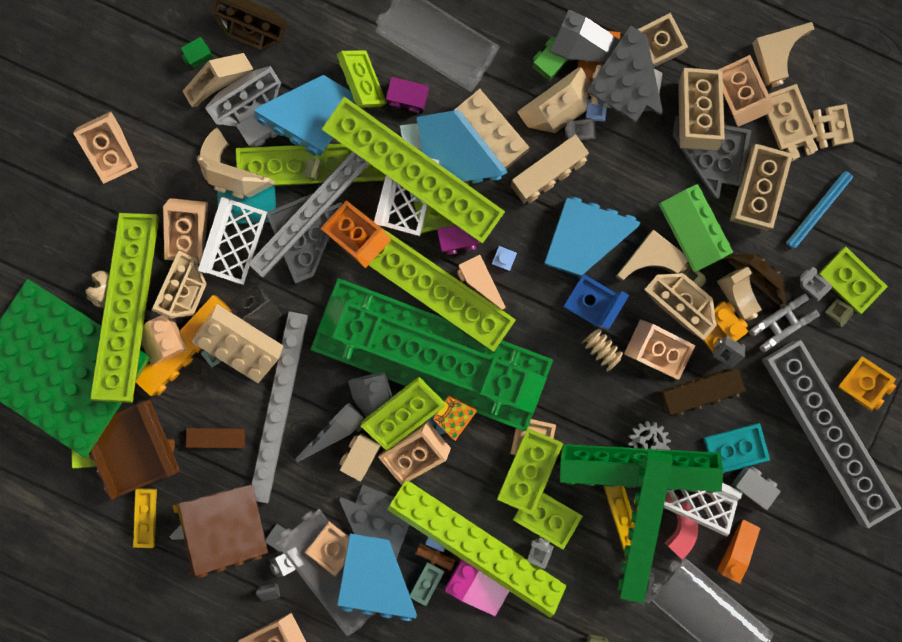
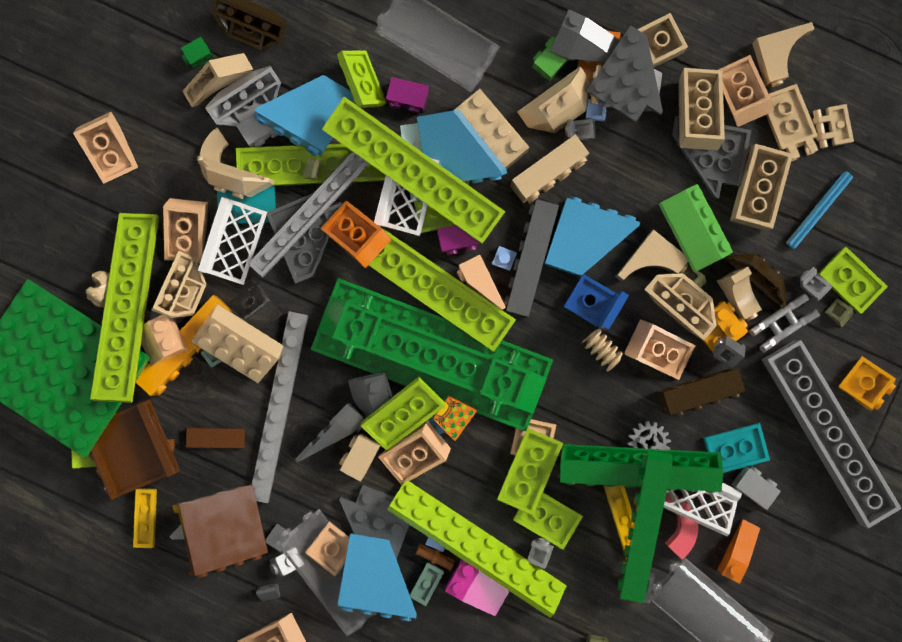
(531, 259): none -> dark grey brick

